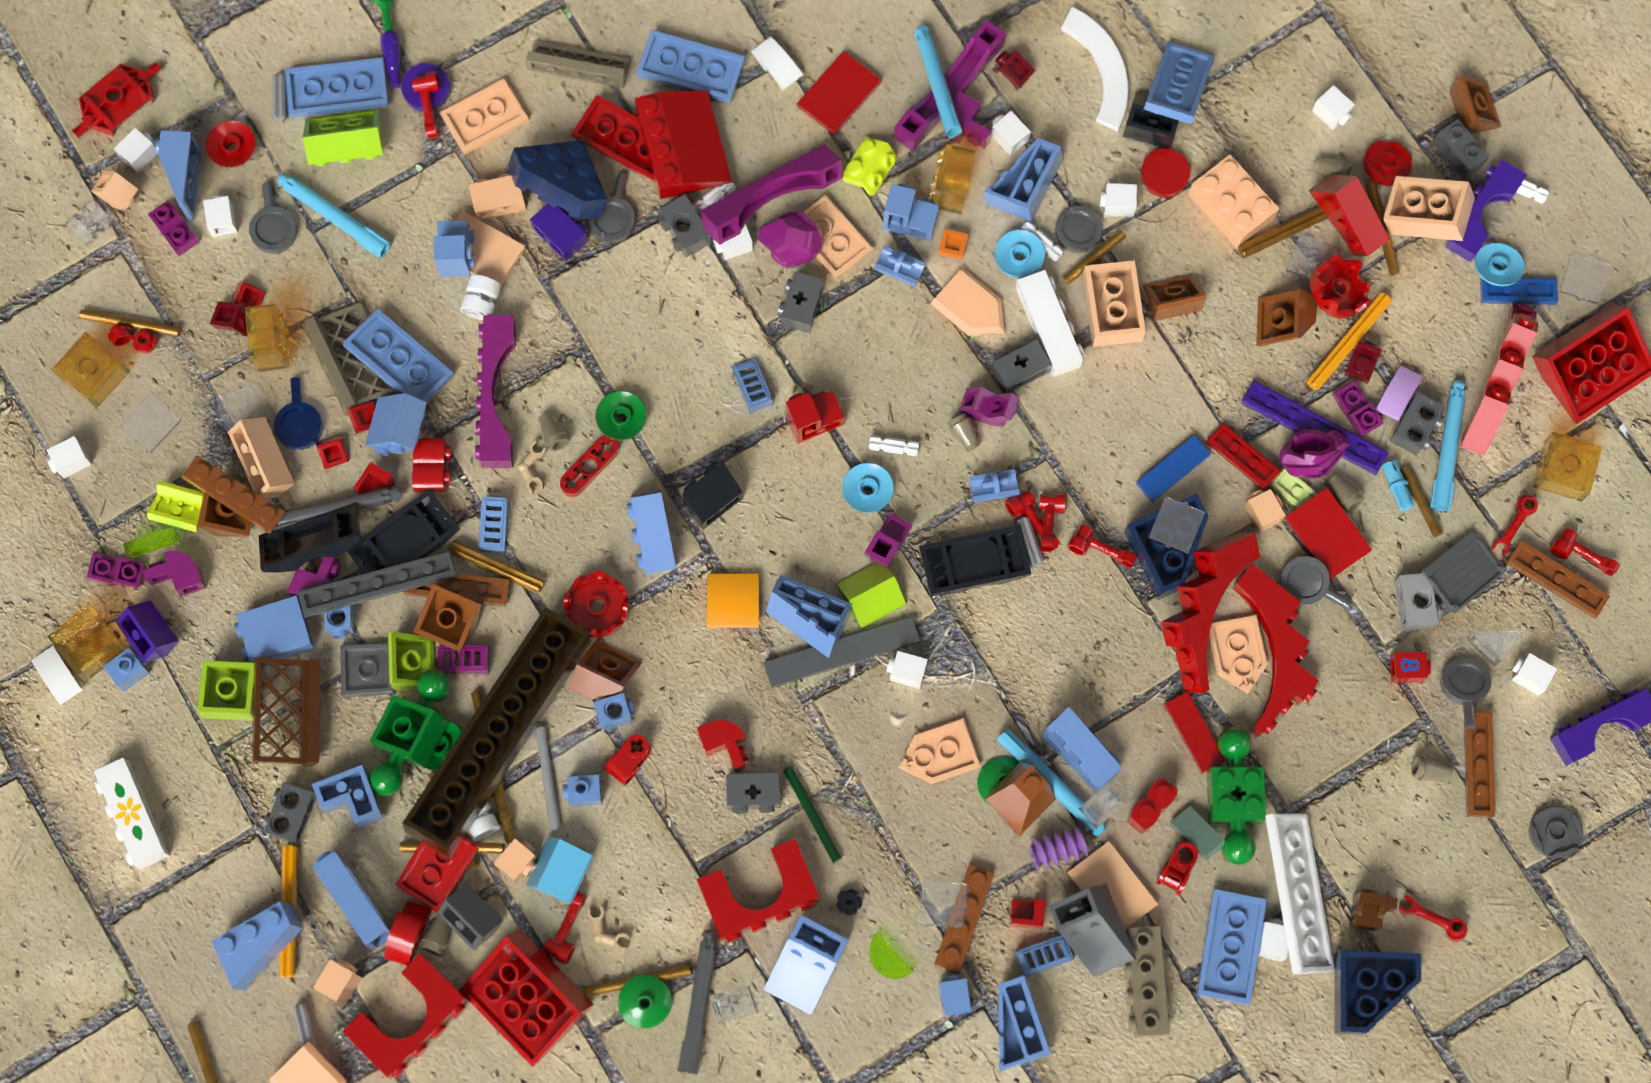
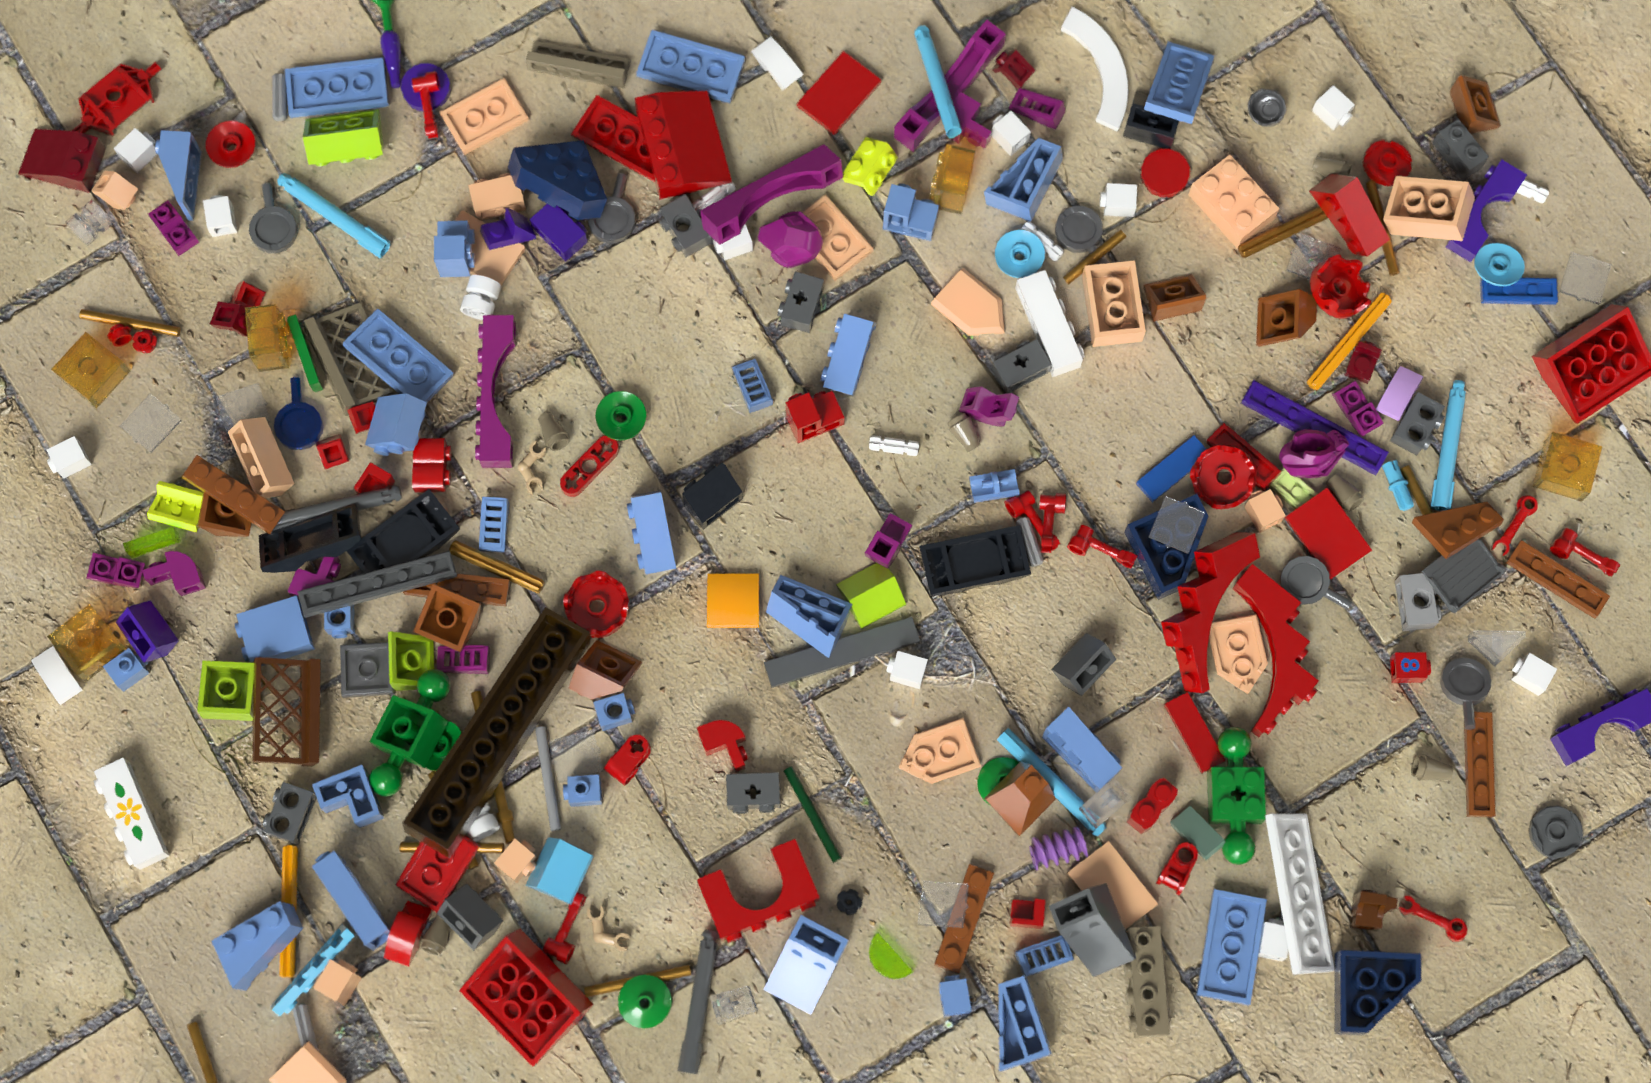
(63, 158): none -> dark red slope
(304, 353): none -> green tile
(306, 977): none -> medium azure wing
(442, 1004): red arch -> none
(506, 232): none -> dark purple slope
(847, 354): none -> medium blue wedge
(867, 476): medium azure dish -> none
(900, 266): medium blue hips -> none
(953, 244): orange plate -> none
(1051, 115): none -> magenta slope
(1084, 664): none -> dark grey brick
(1206, 481): none -> red plate
(1266, 107): none -> flat silver hair
(1458, 527): none -> dark orange wing
(1503, 376): arch -> none

